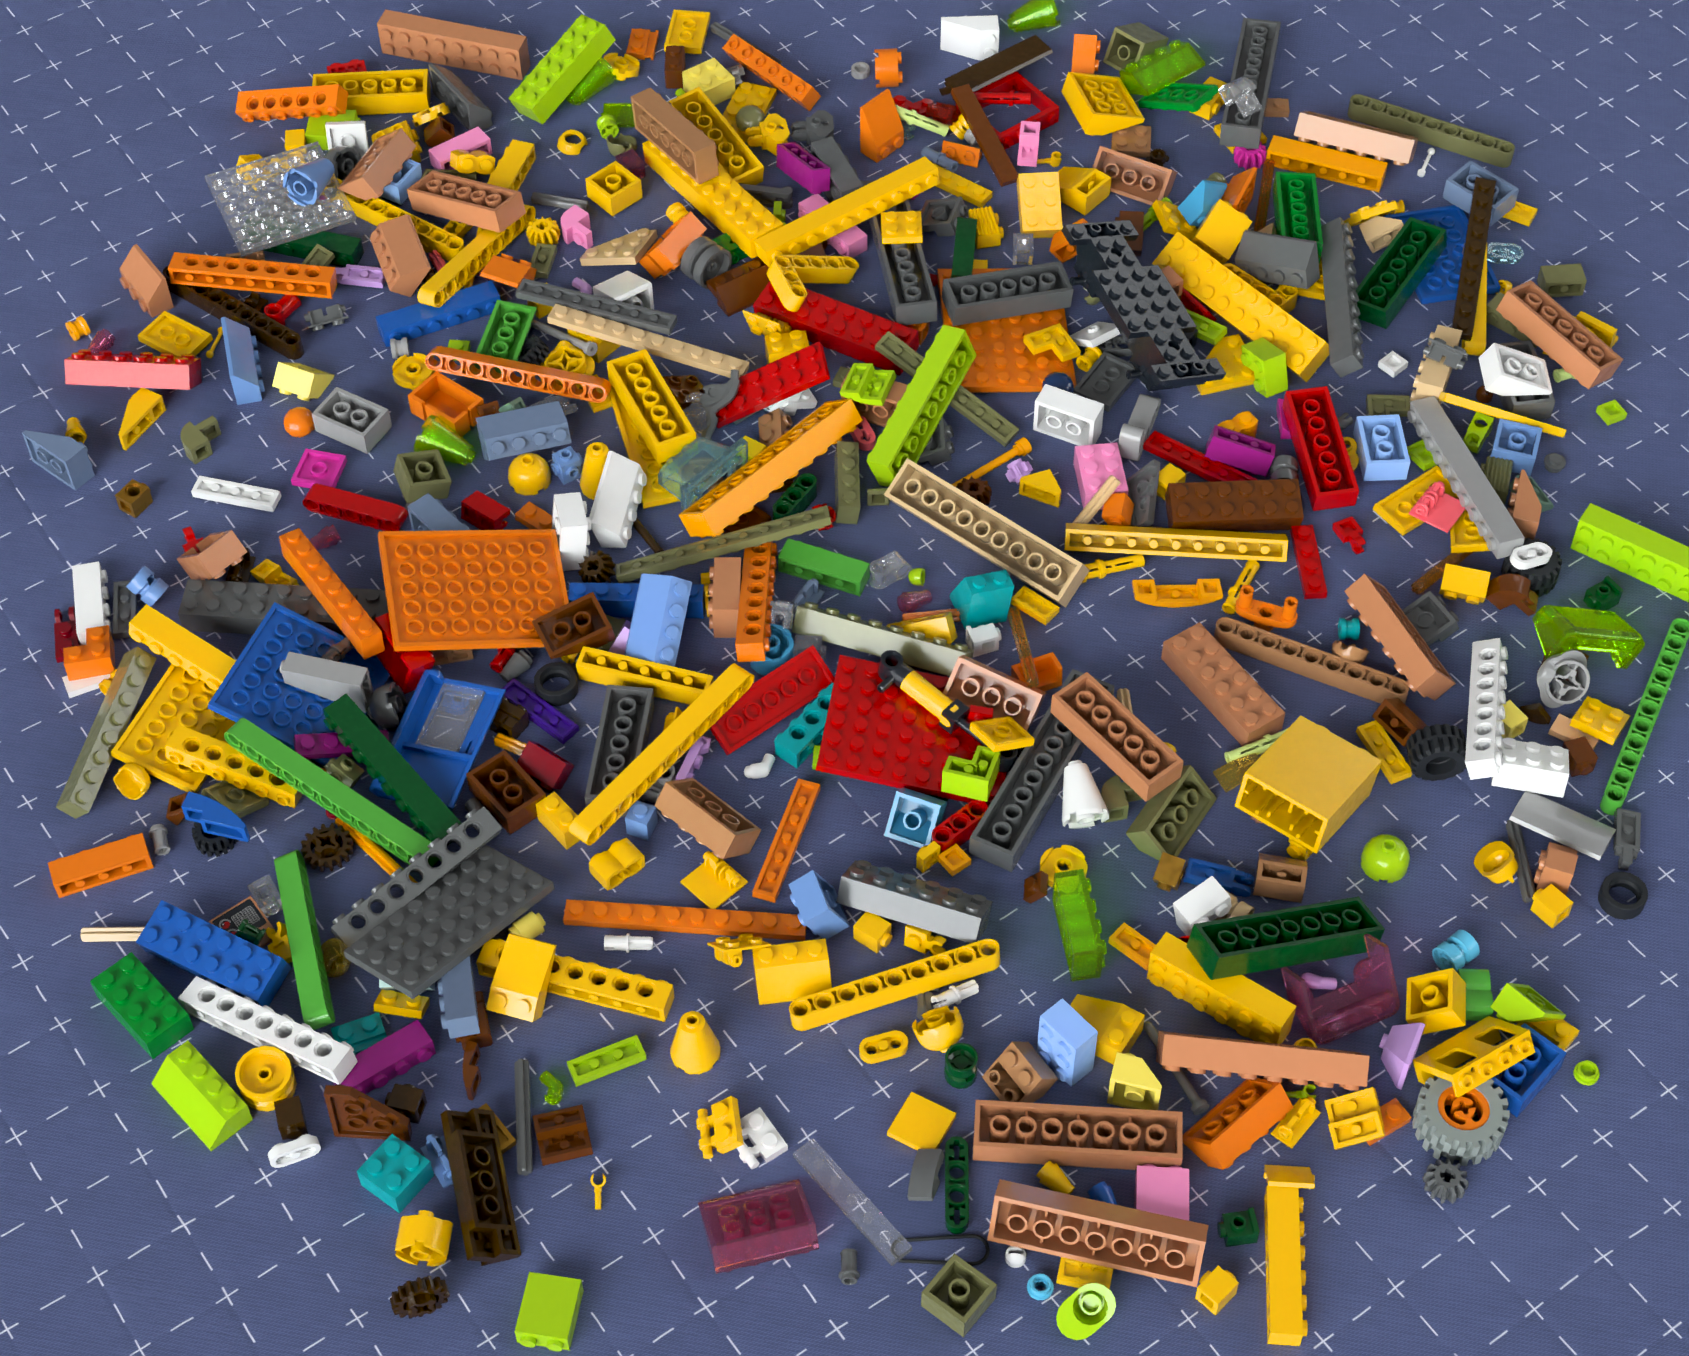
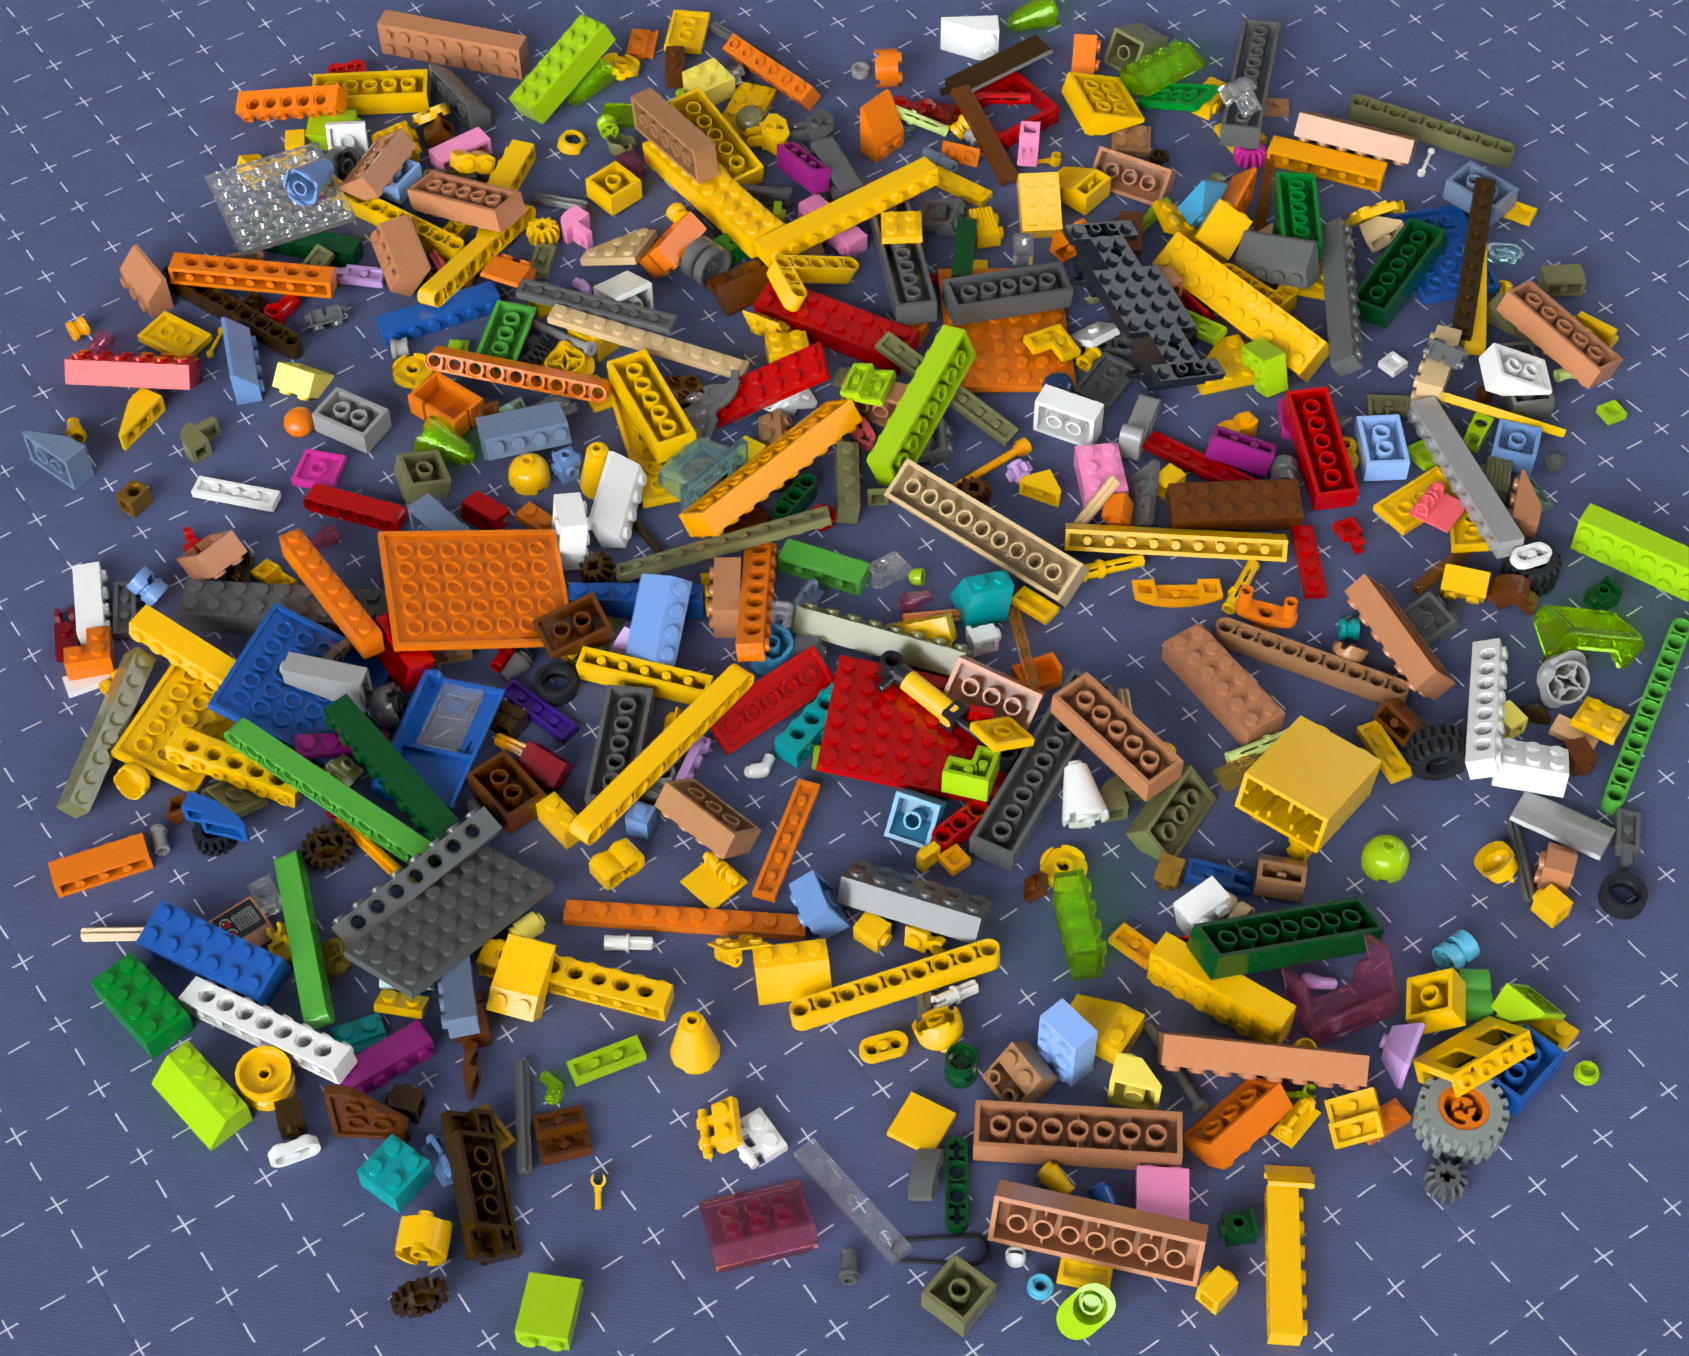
(250, 933): dark green bush -> none

